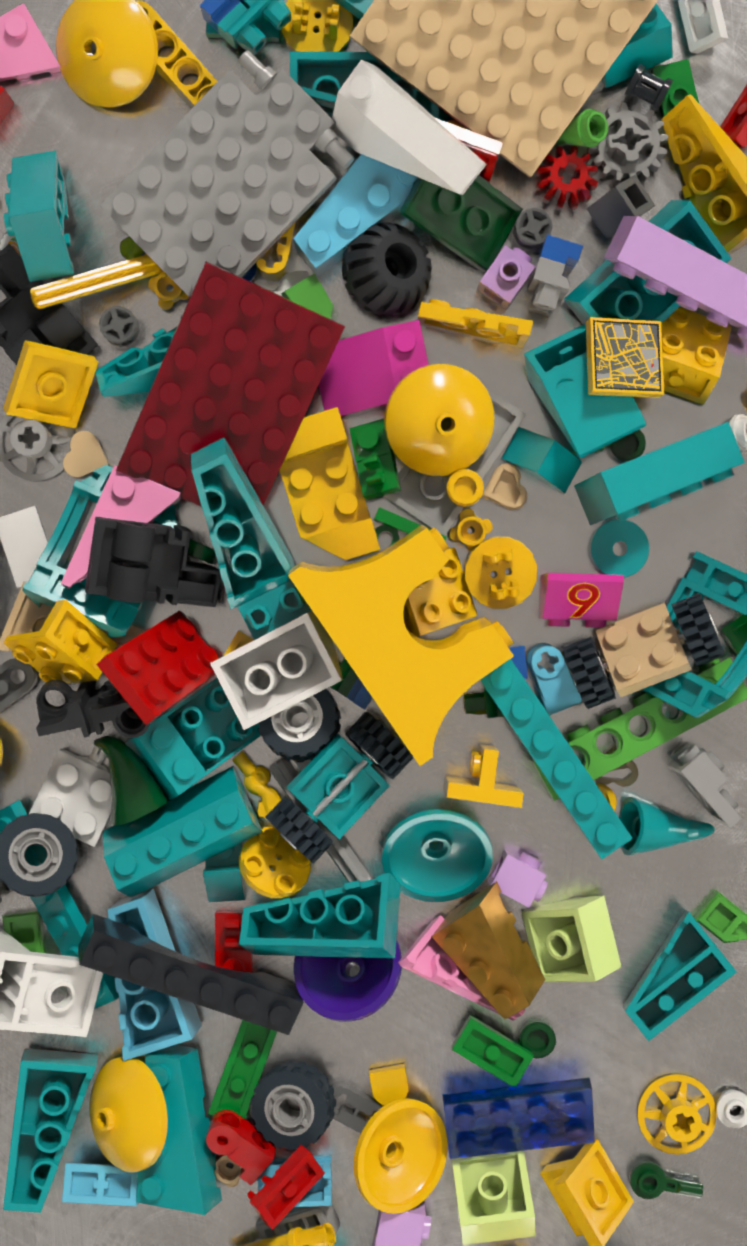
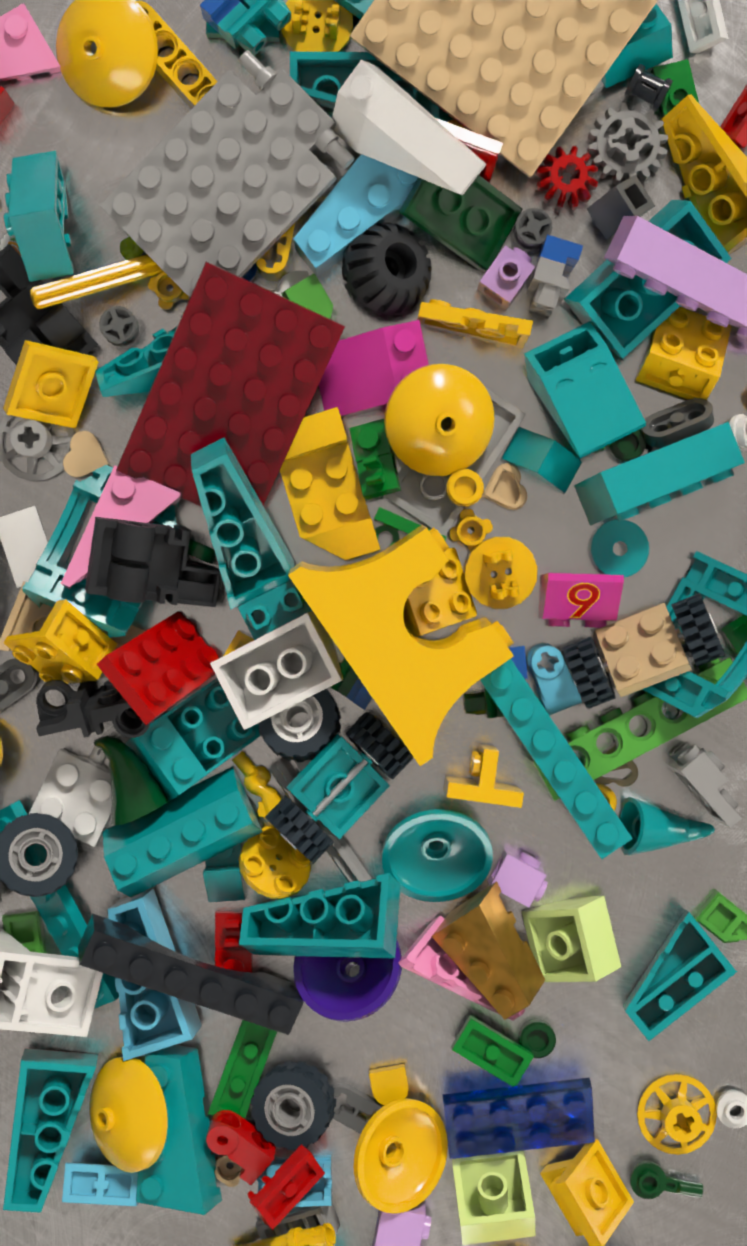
(585, 129): bright green cone -> none
(624, 357): tile -> none
(678, 422): none -> dark grey plate

